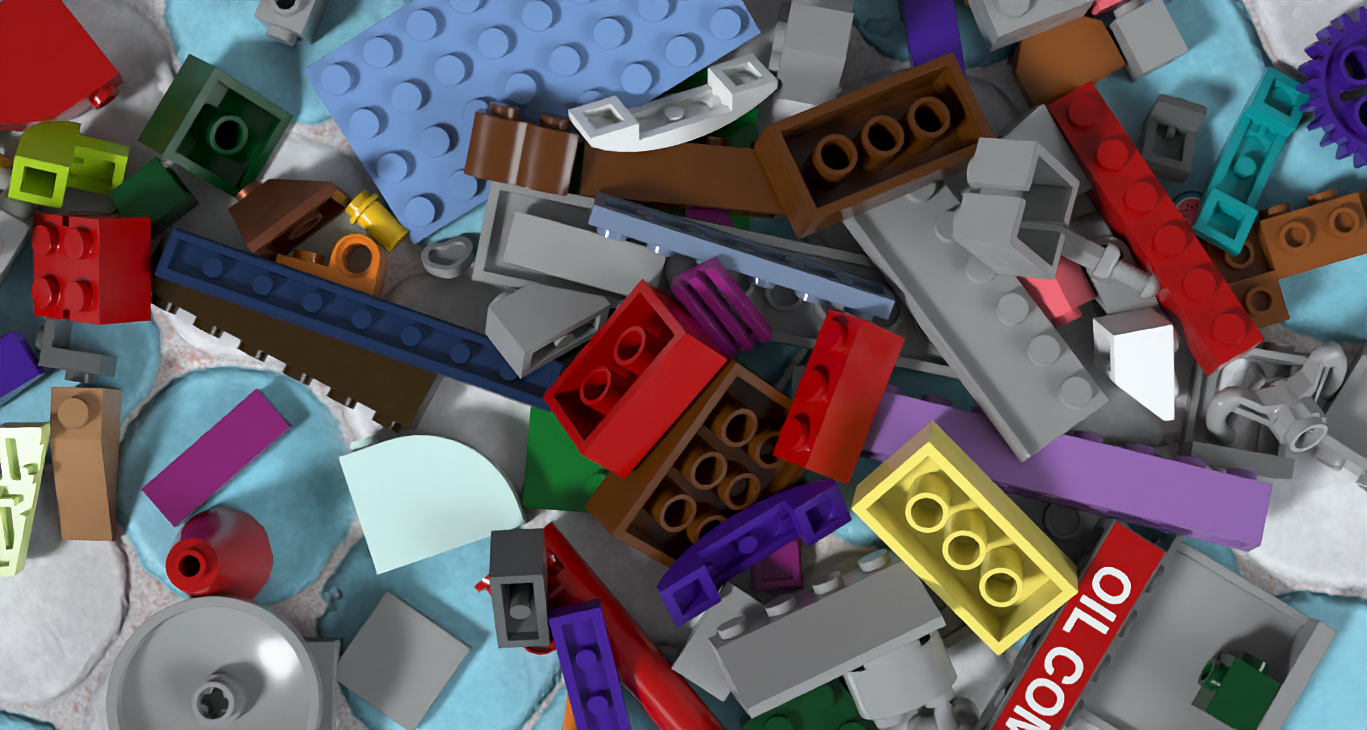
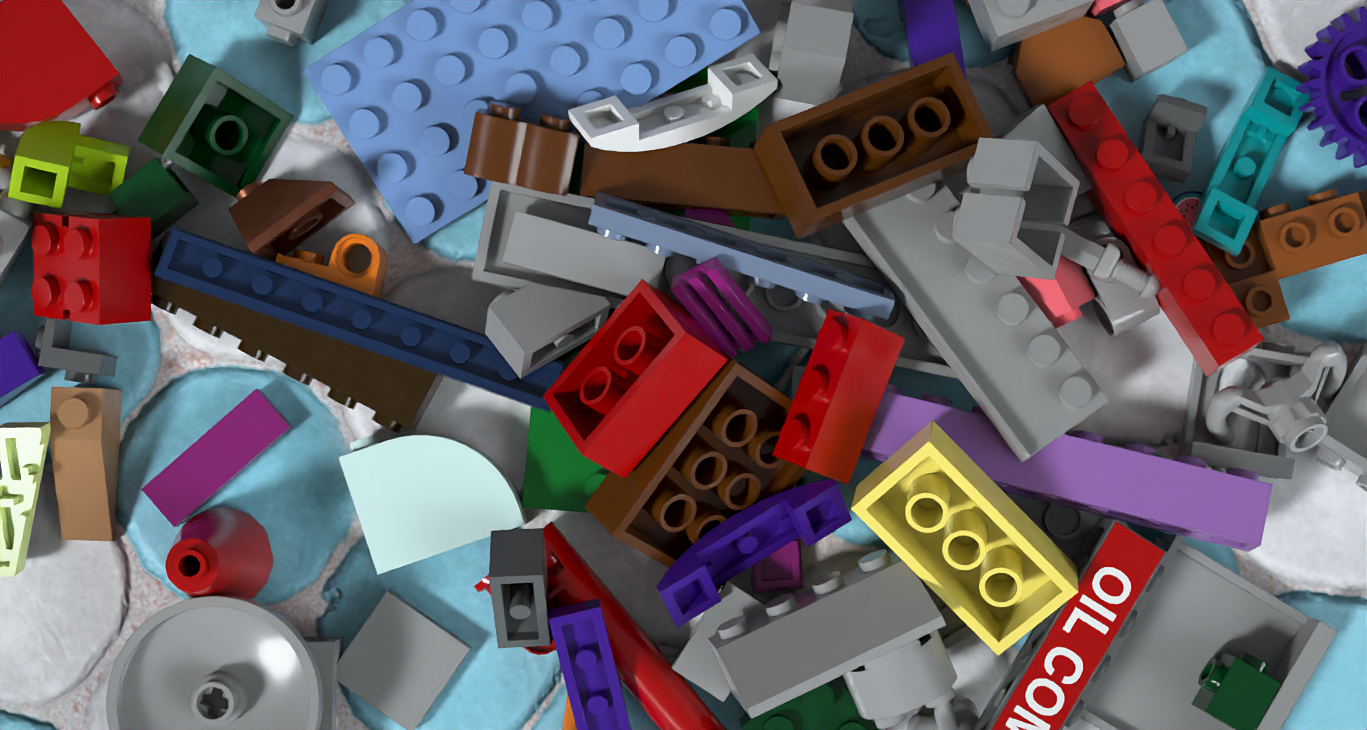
(376, 220): yellow pin -> none
(448, 258): light grey piece -> none
(1138, 356): white slope -> none

